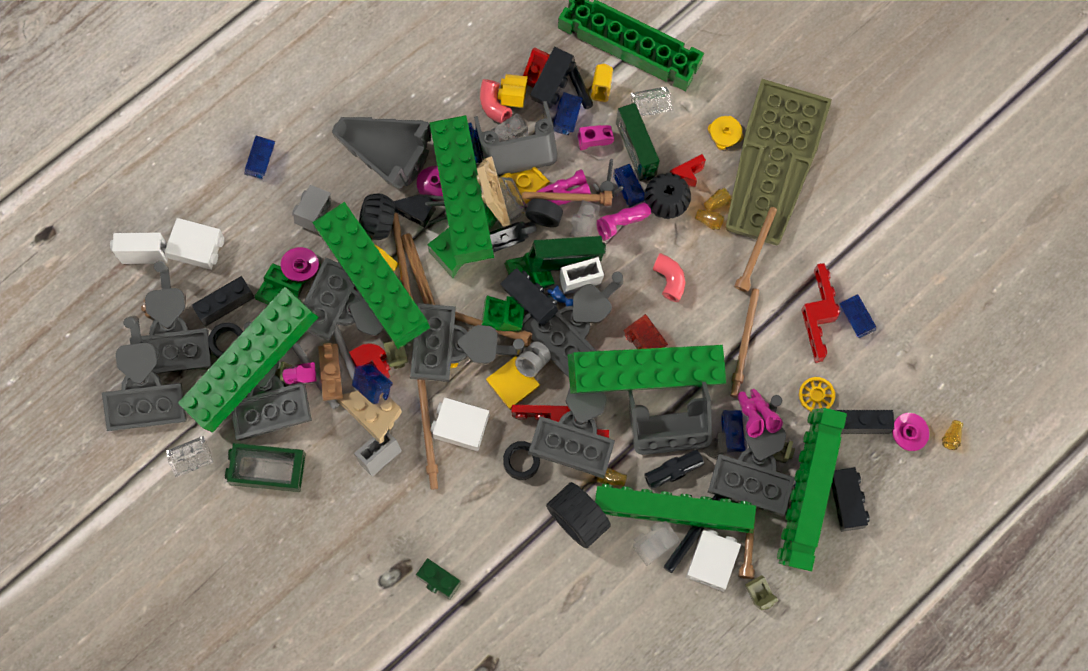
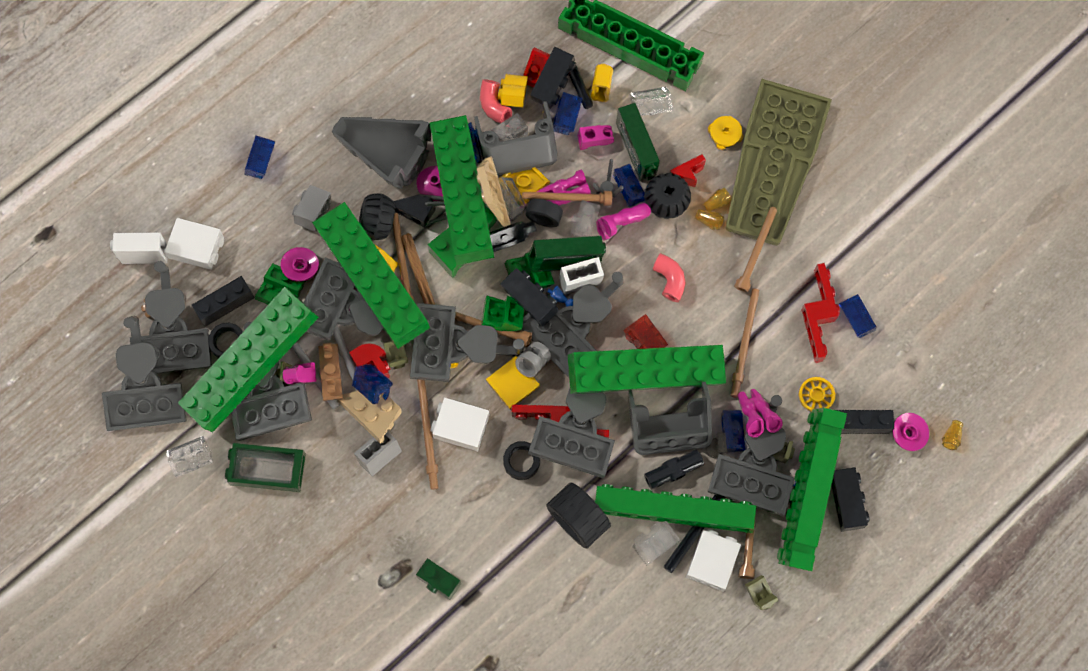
(613, 478): clear yellow cone -> none

